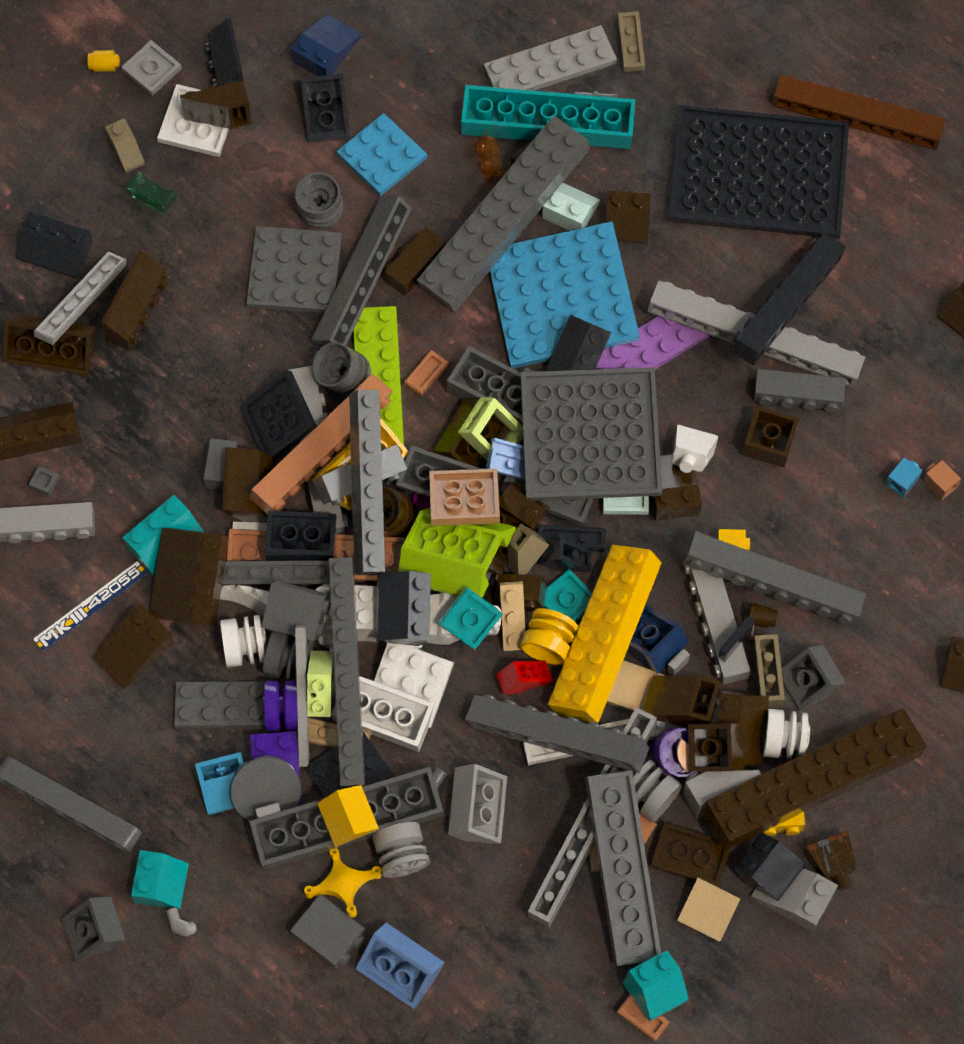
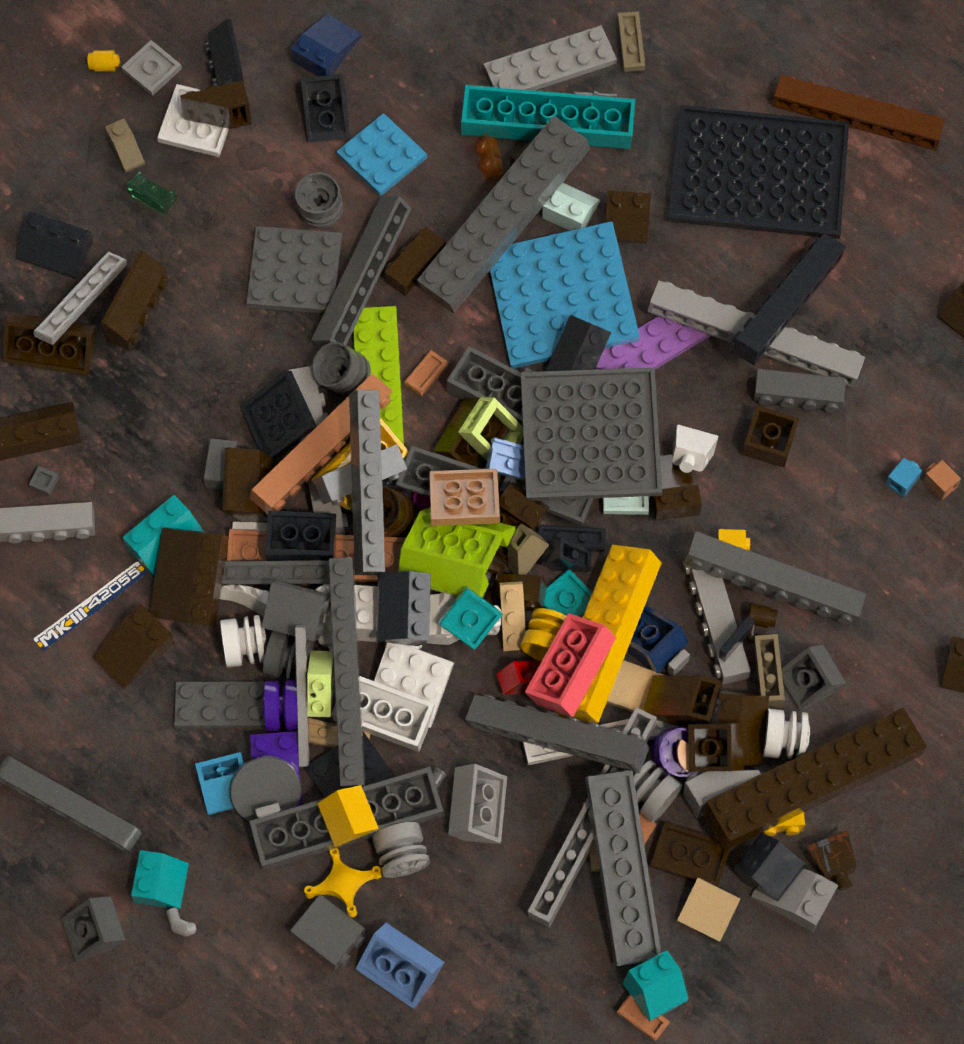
(570, 665): none -> coral brick

